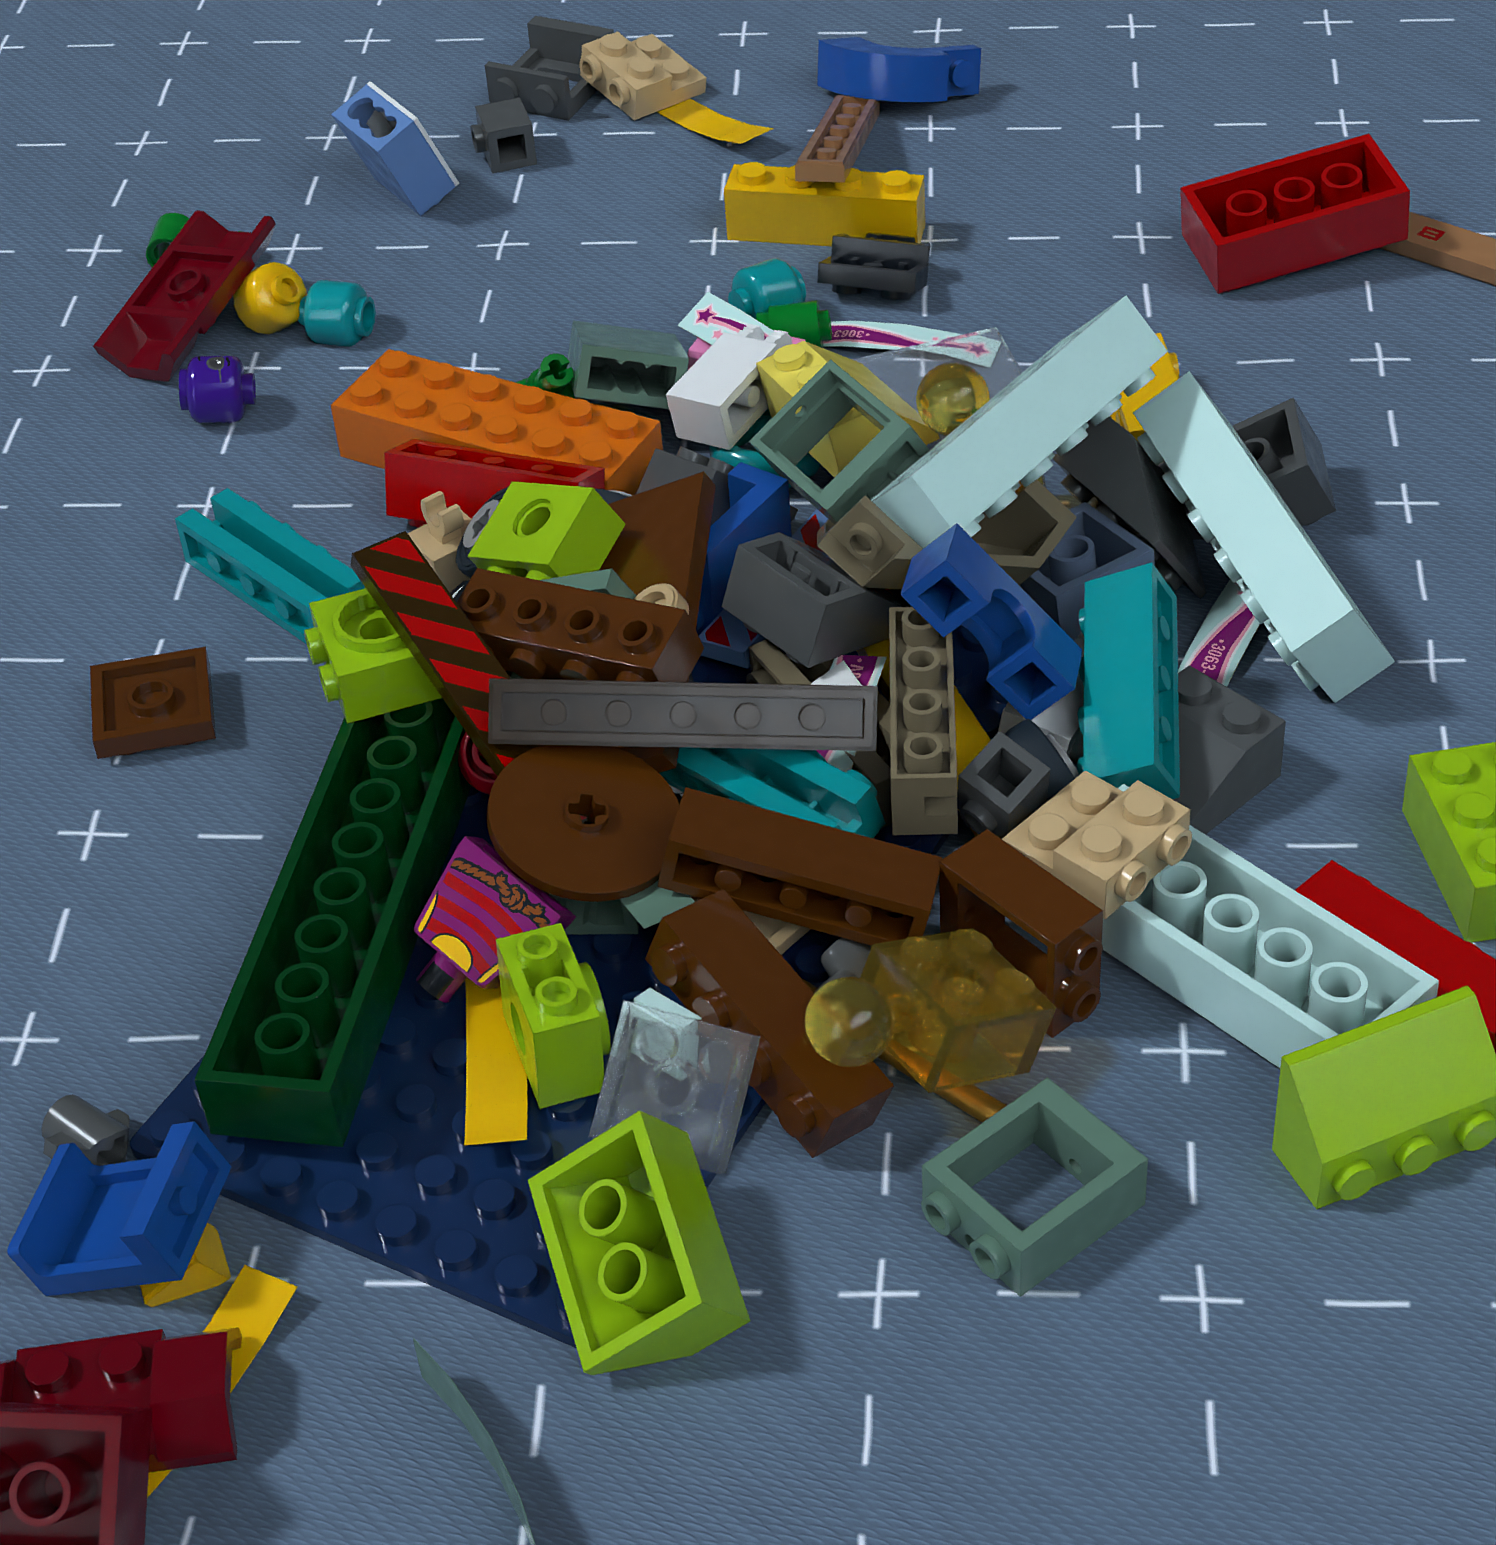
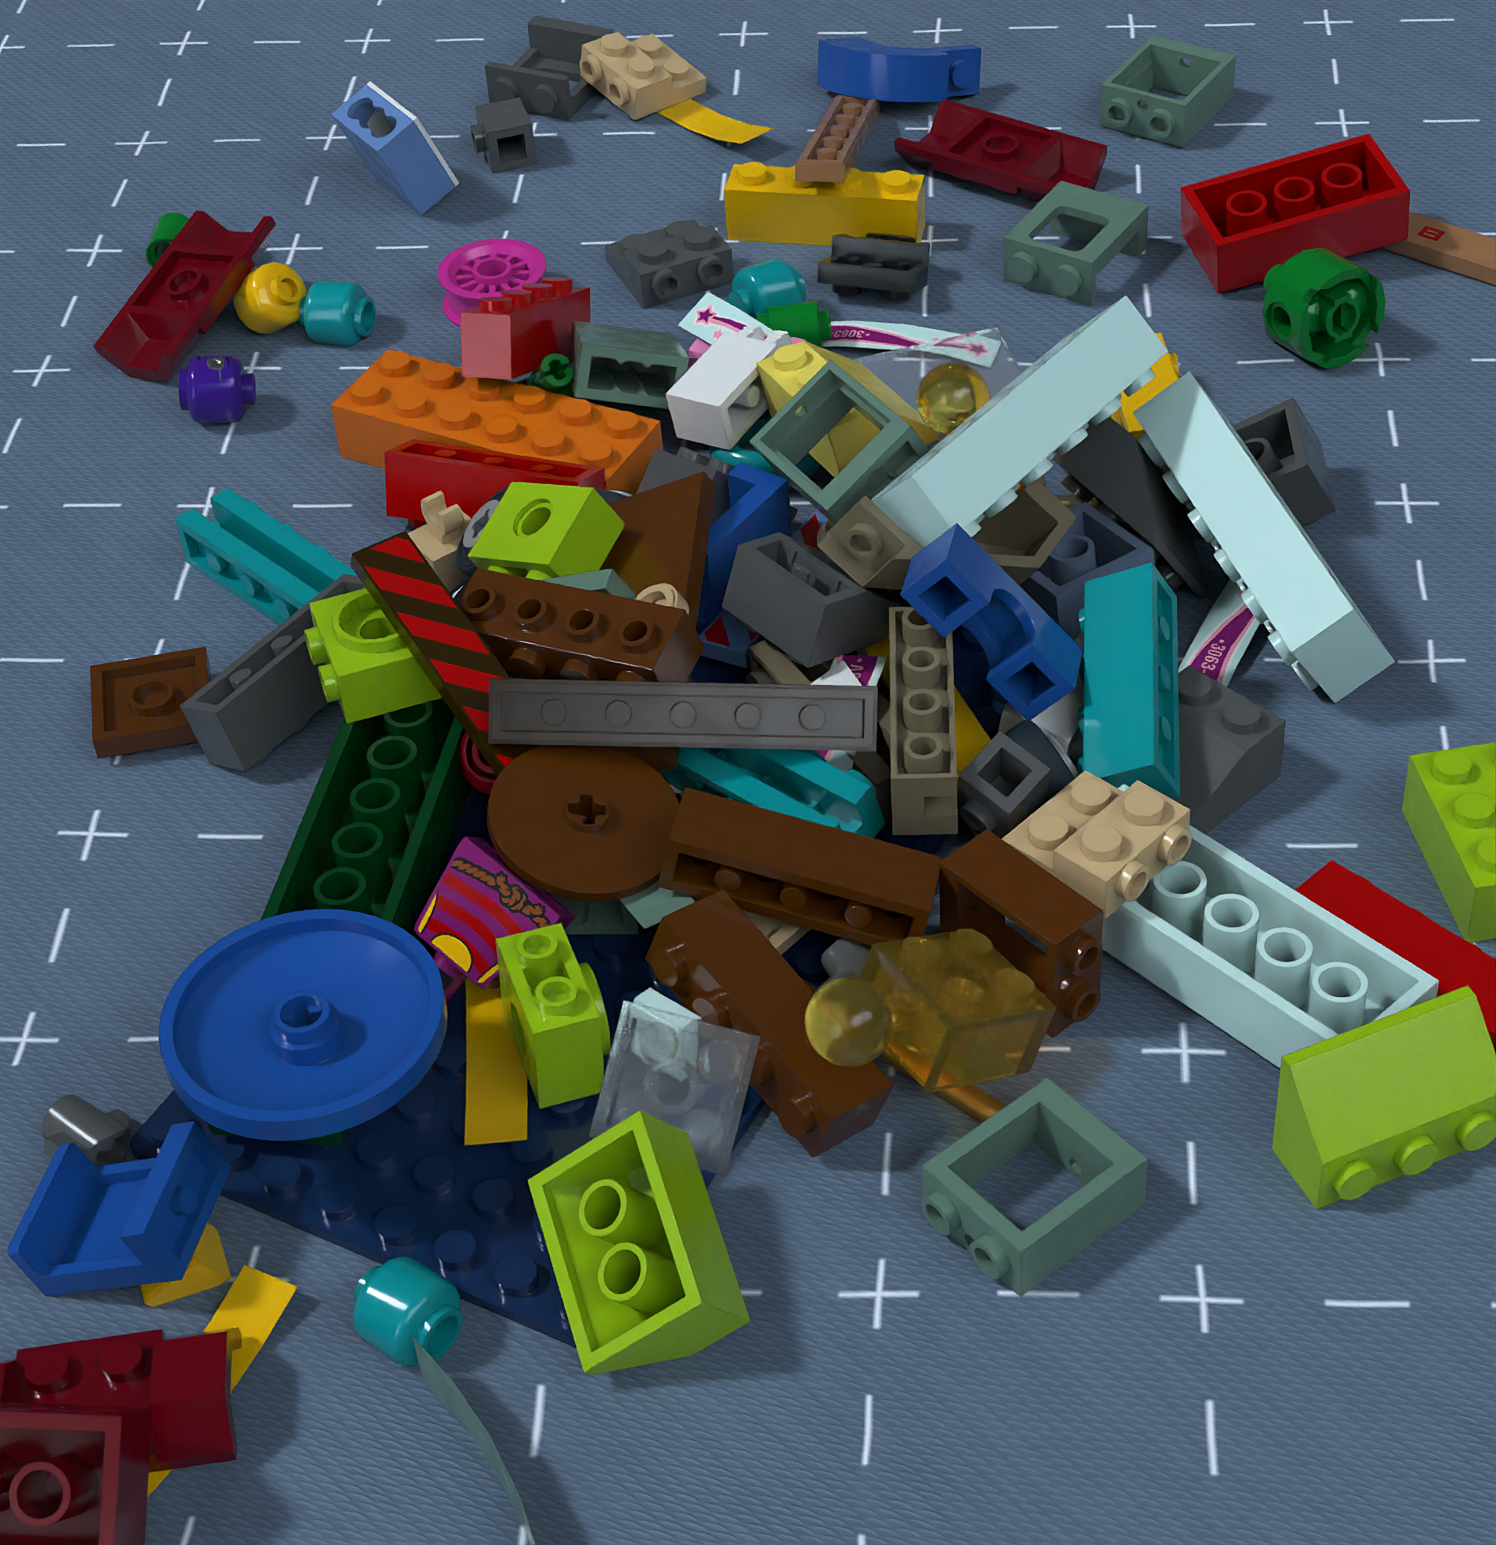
(262, 693): none -> dark grey brick
(303, 1024): none -> blue dish
(405, 1303): none -> teal head
(485, 271): none -> dark pink wheel
(521, 328): none -> red brick
(671, 262): none -> dark grey plate
(1003, 152): none -> dark red piece
(1080, 213): none -> sand green window
(1160, 65): none -> sand green window
(1322, 307): none -> green brick

